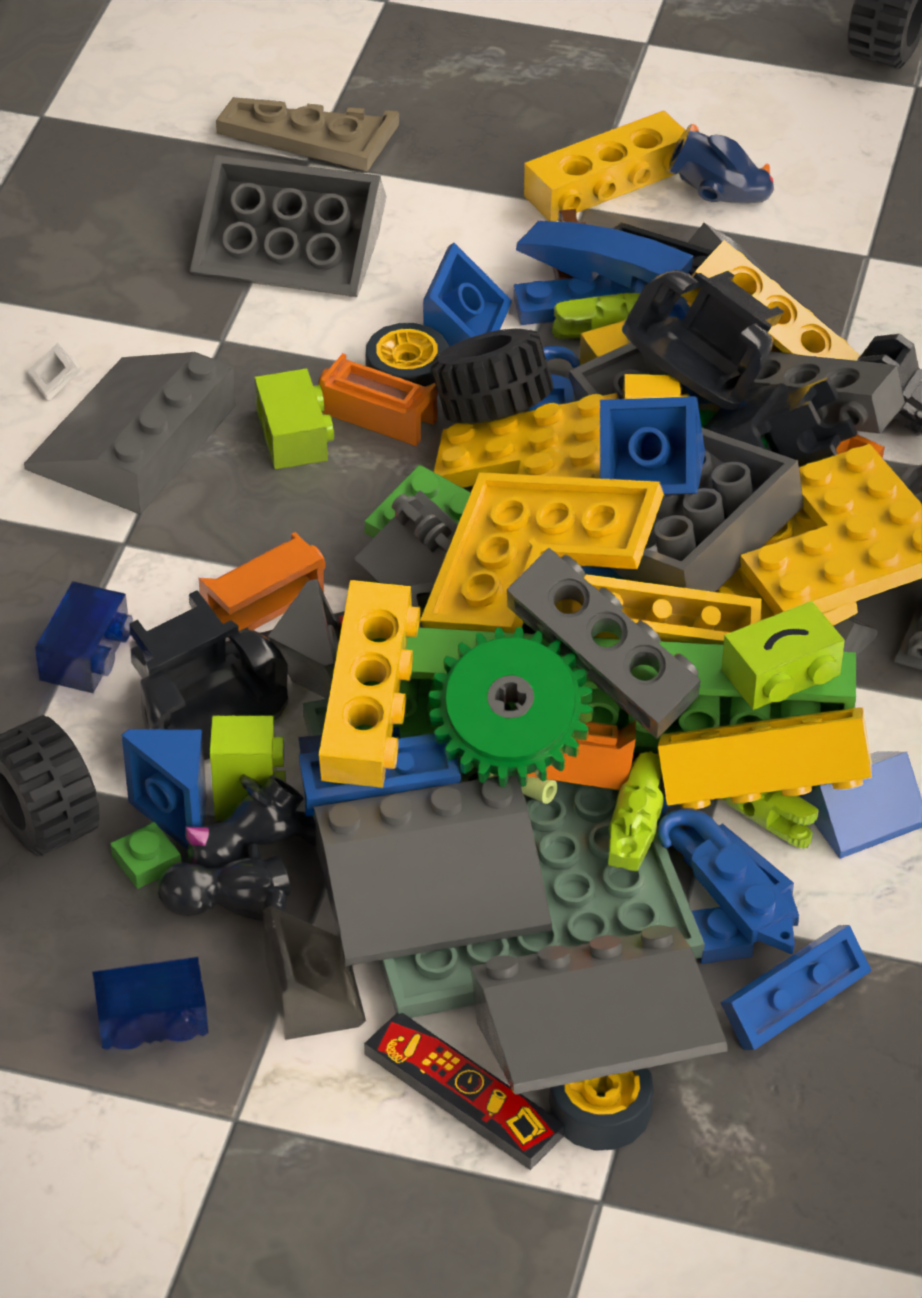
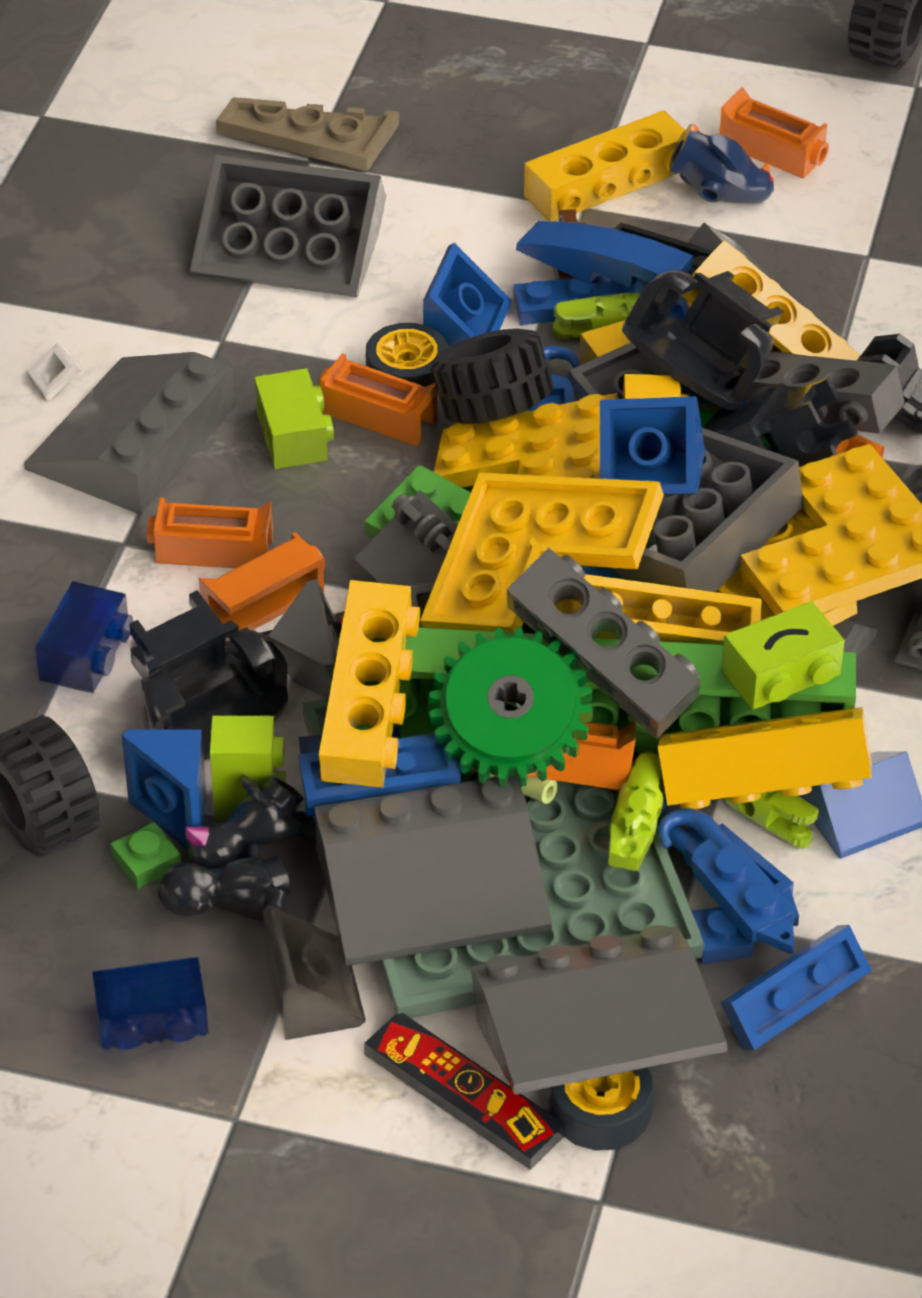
(209, 534): none -> orange window
(774, 135): none -> orange window

